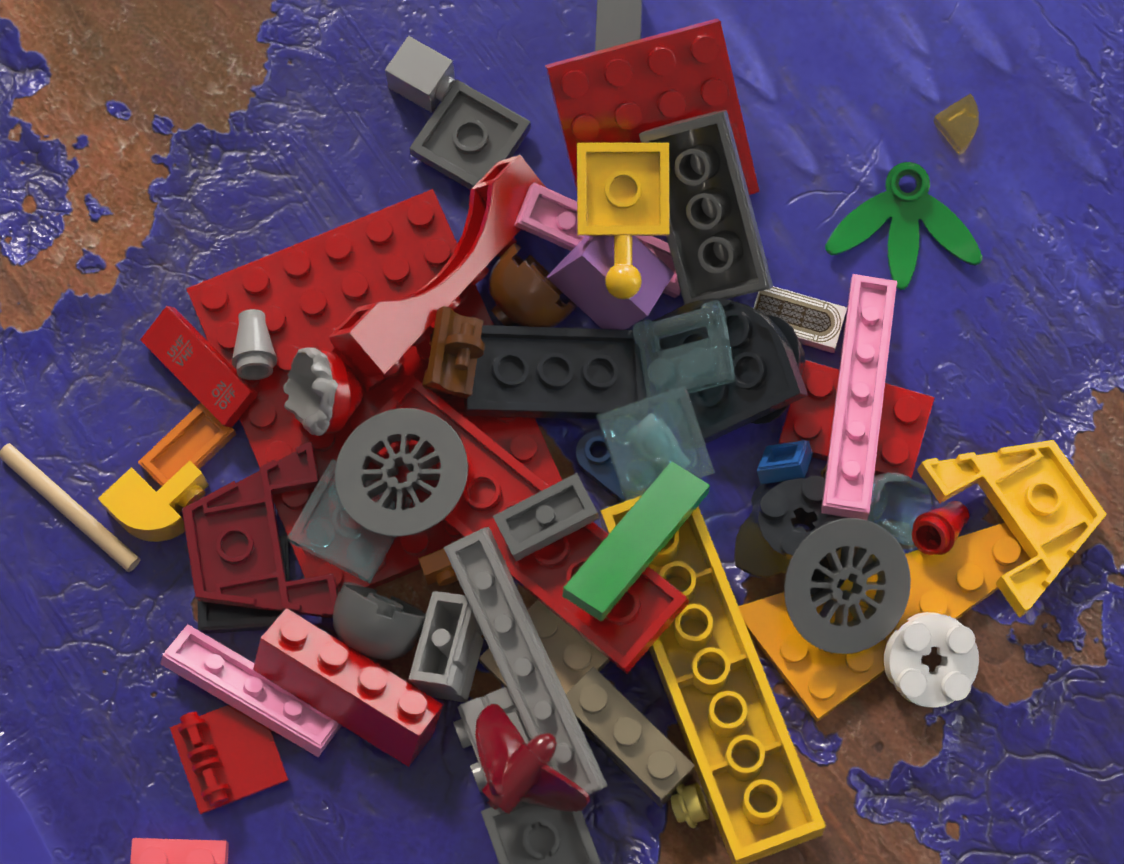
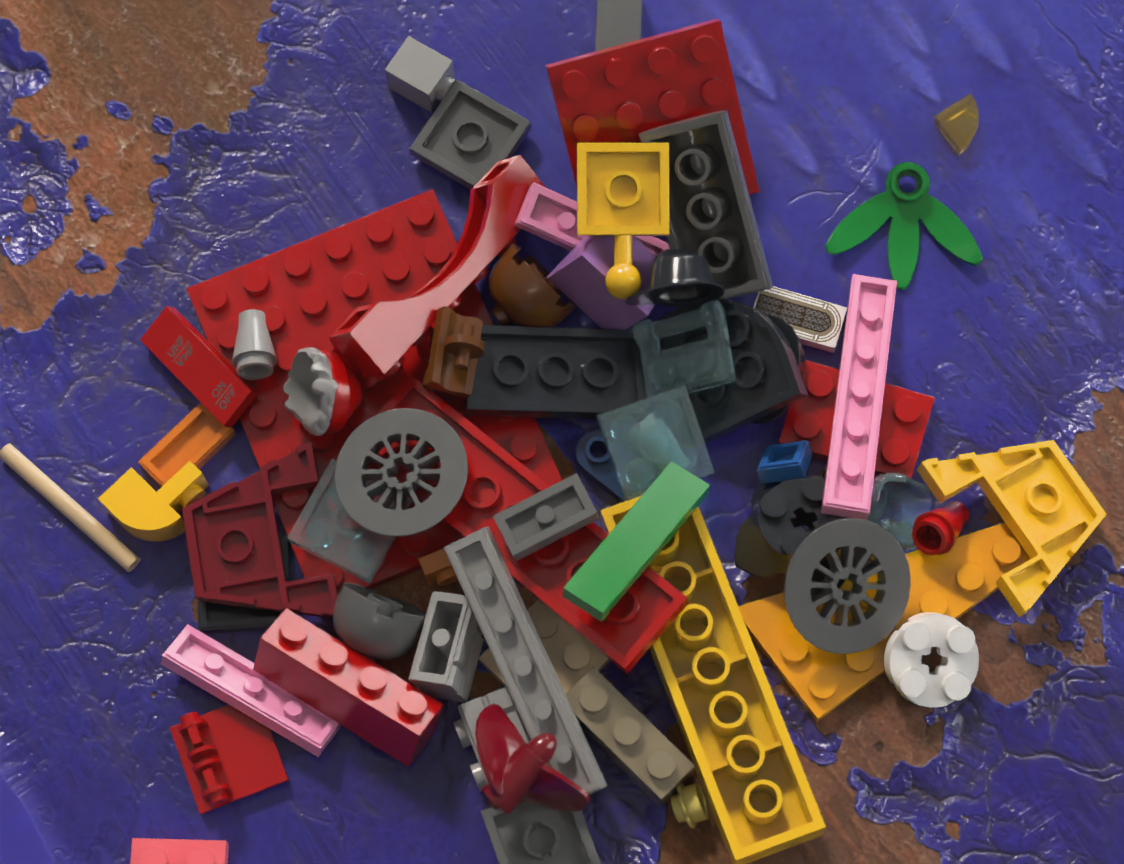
(678, 280): none -> black piece

